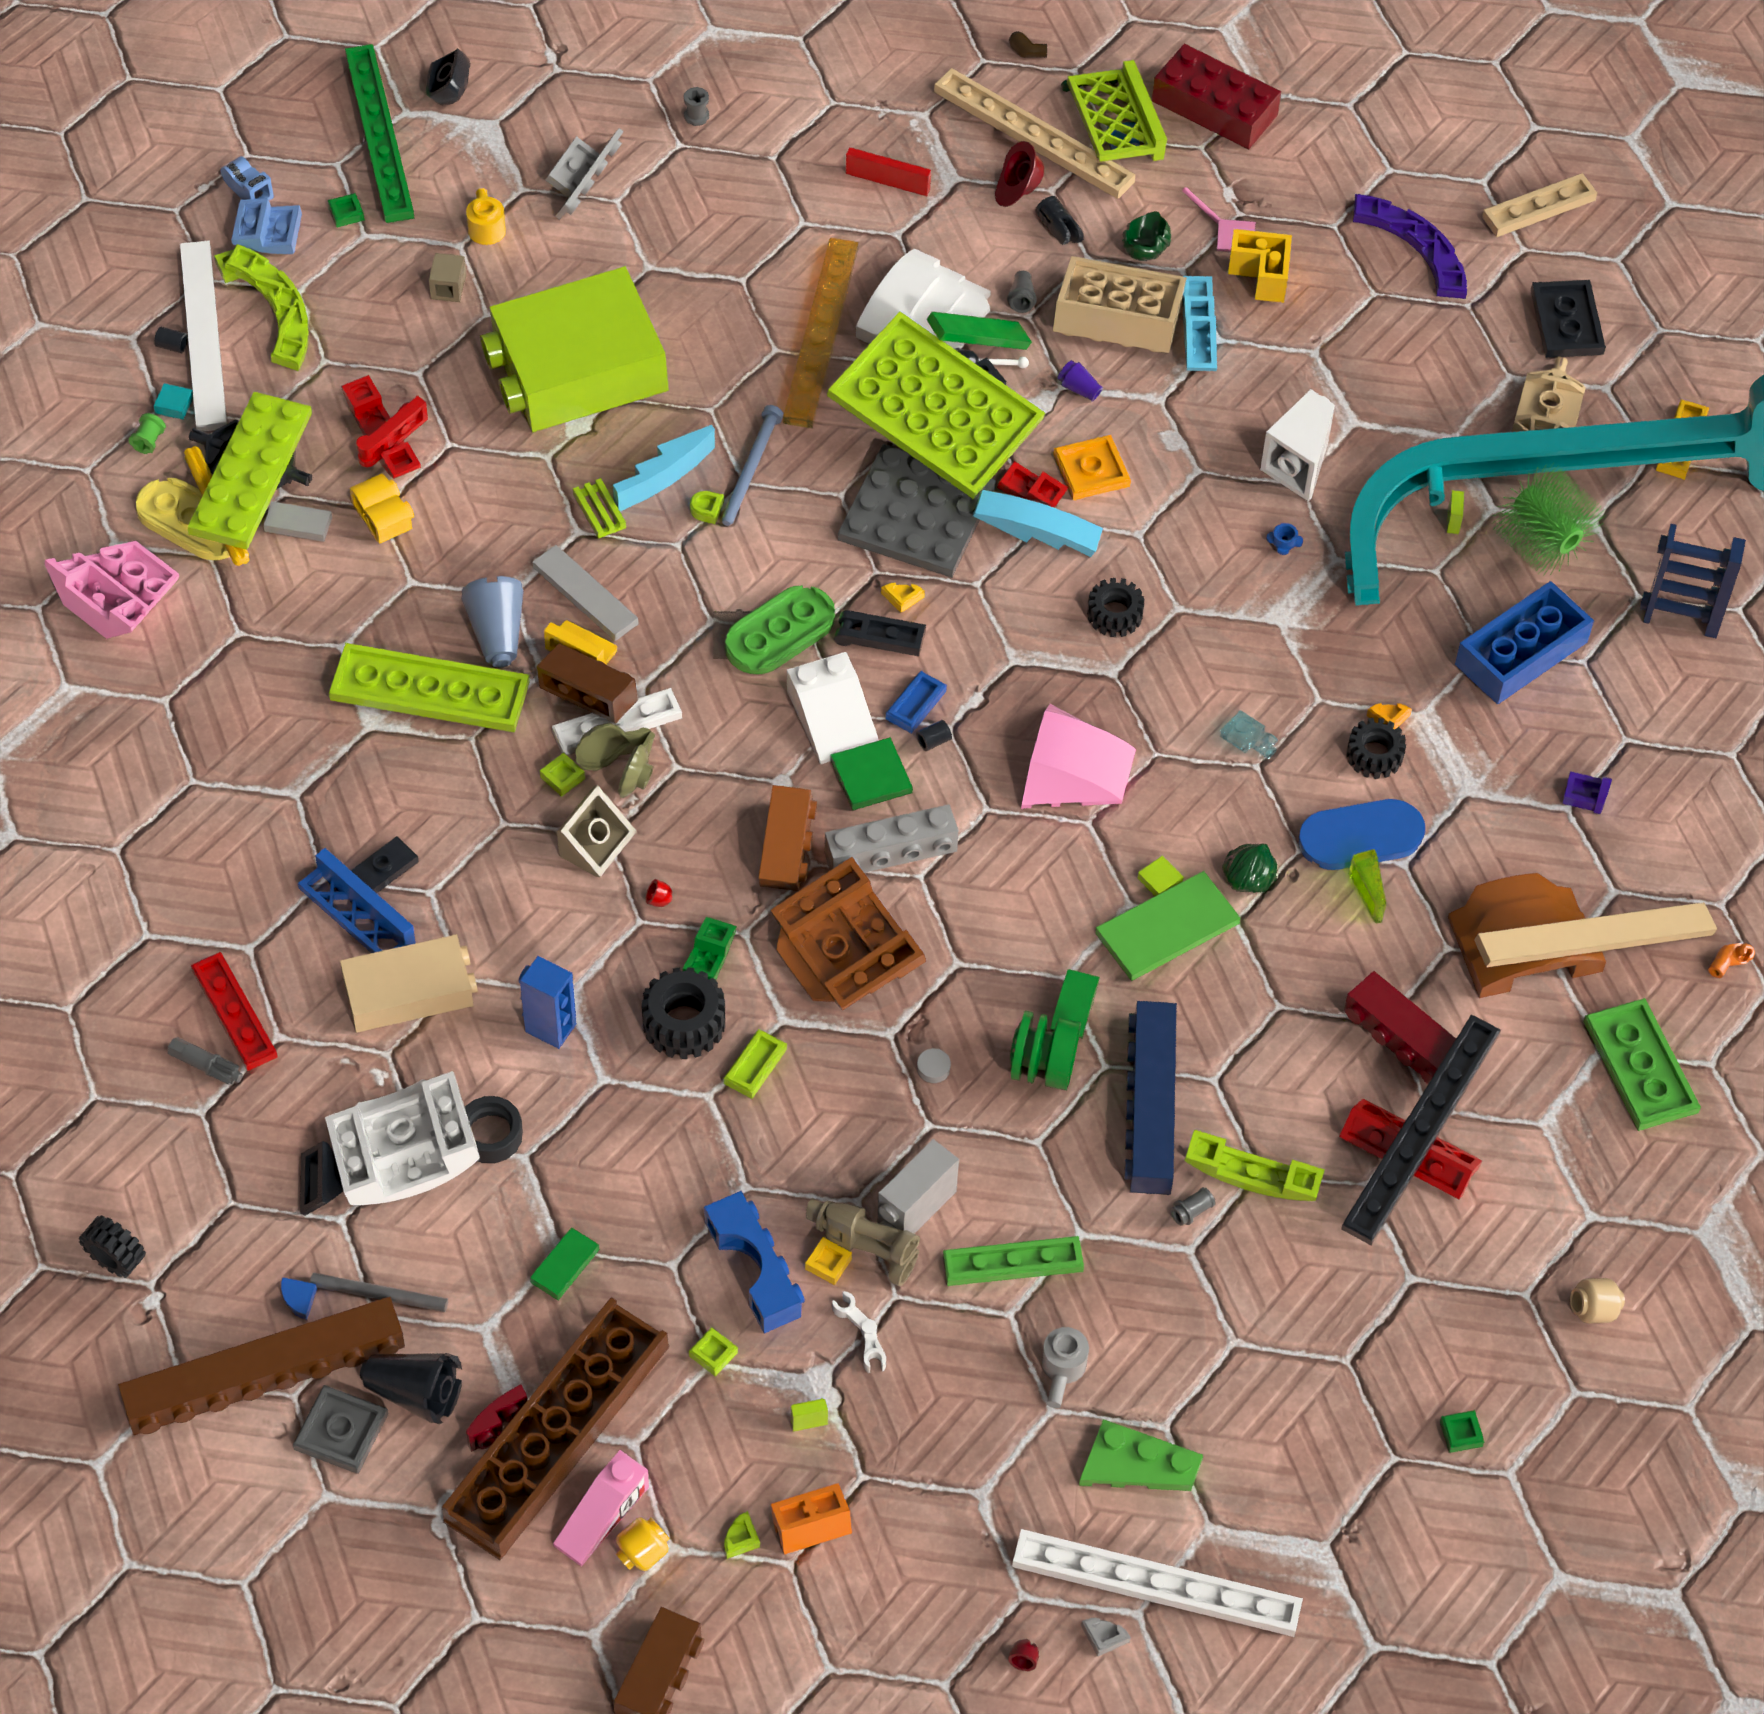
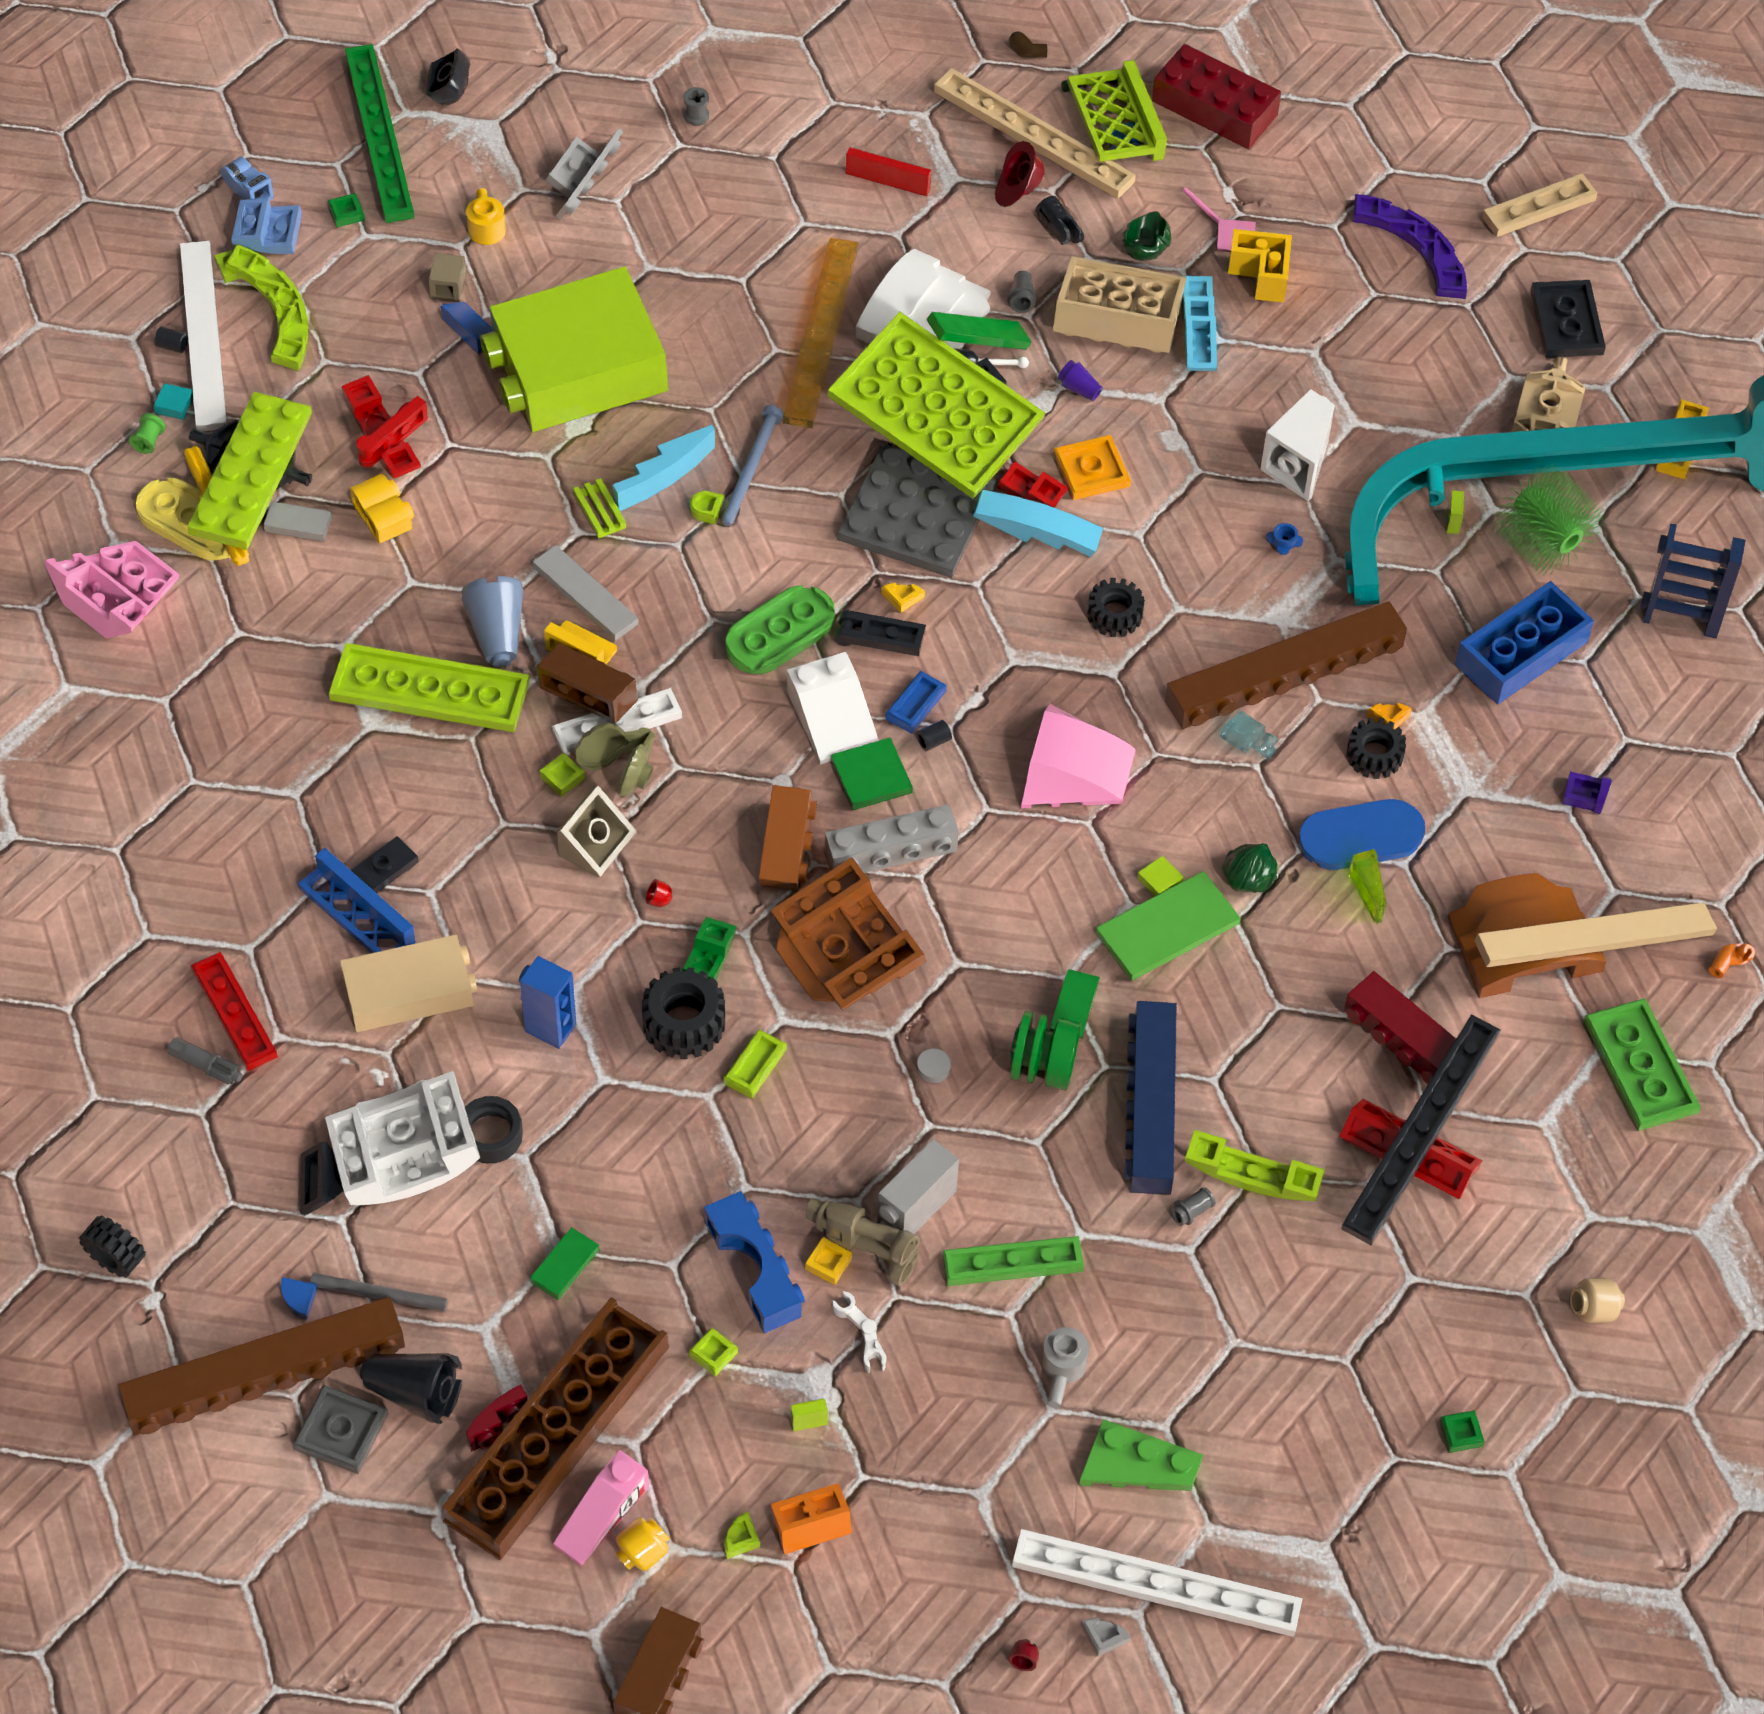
(465, 323): none -> blue slope
(1285, 665): none -> reddish brown brick

